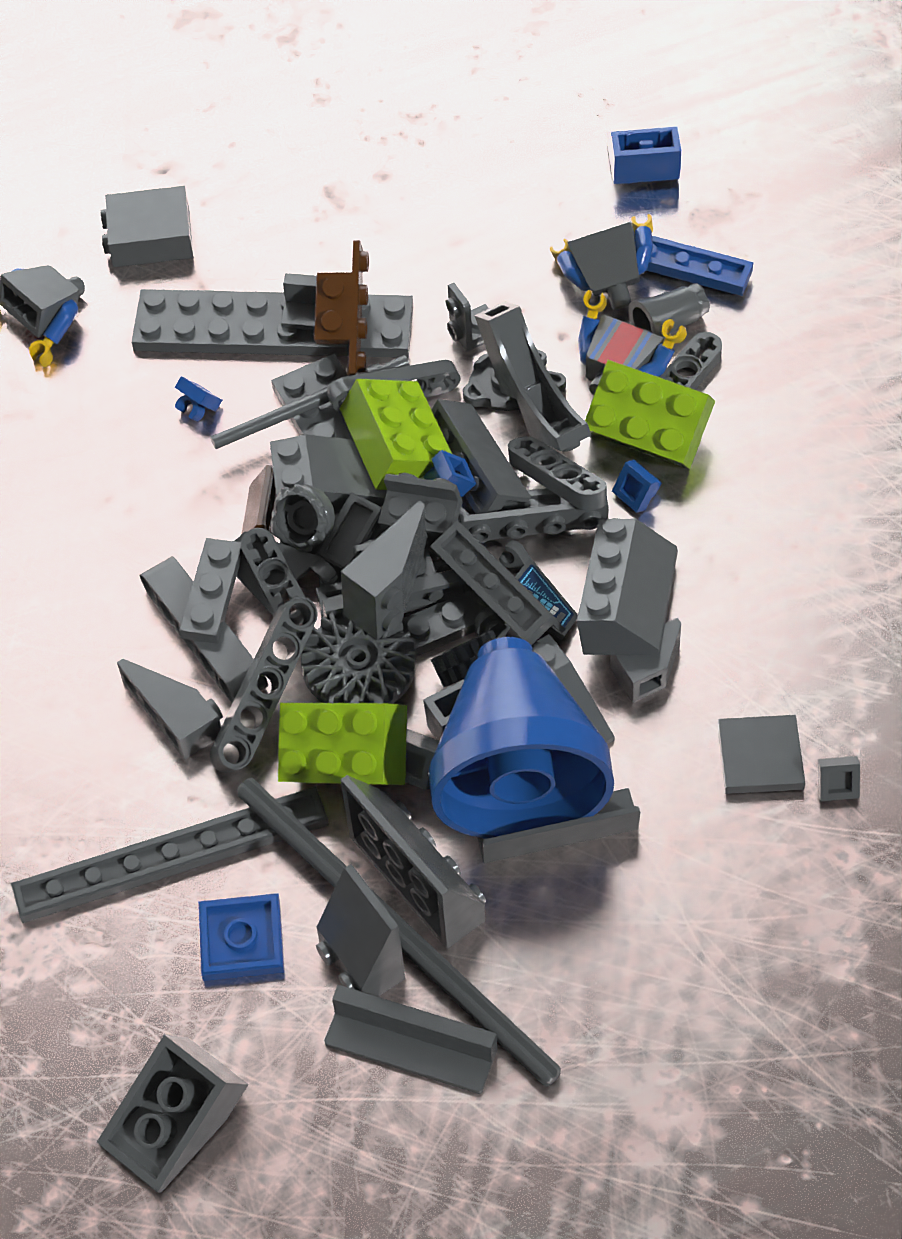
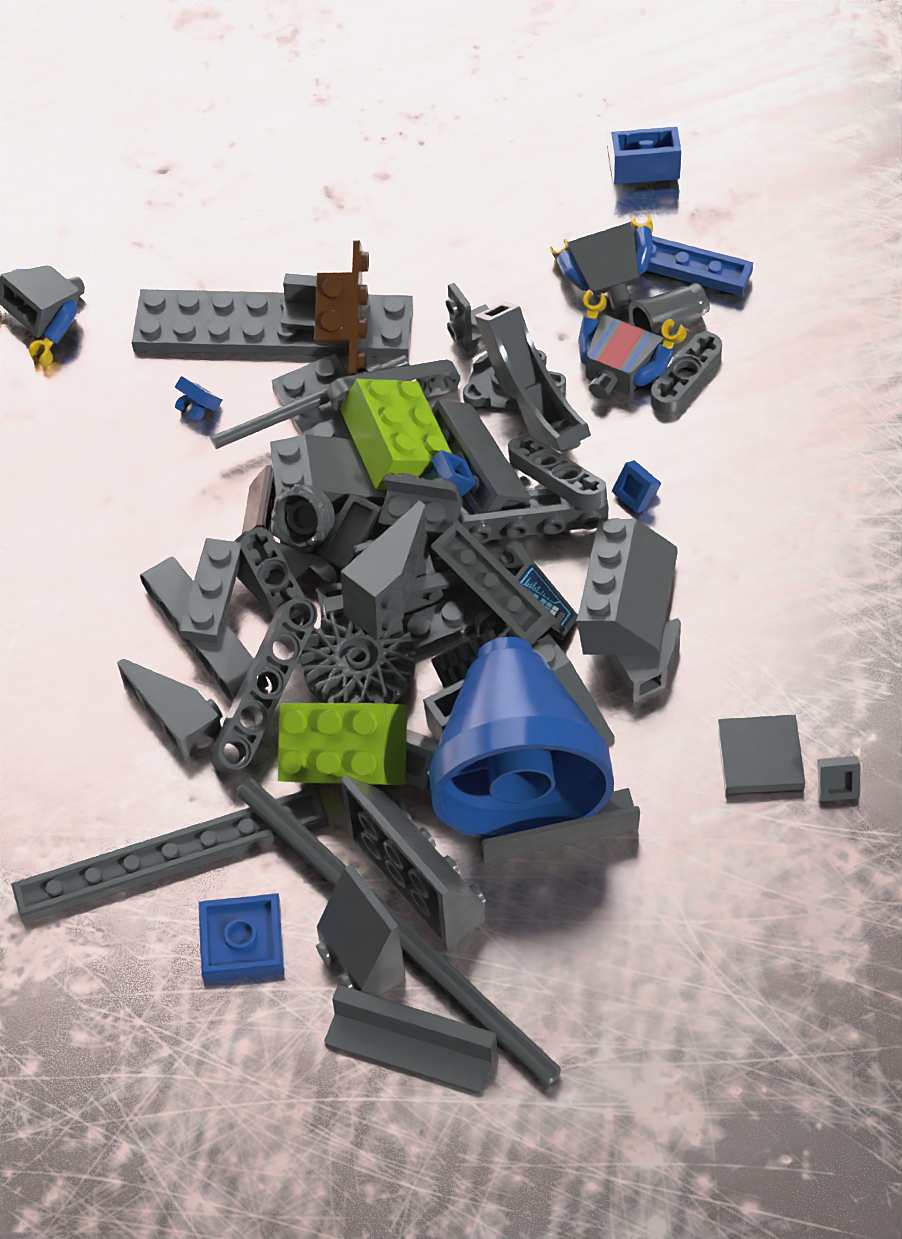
(147, 226): brick -> none
(171, 1110): dark grey slope -> none
(649, 414): lime brick -> none

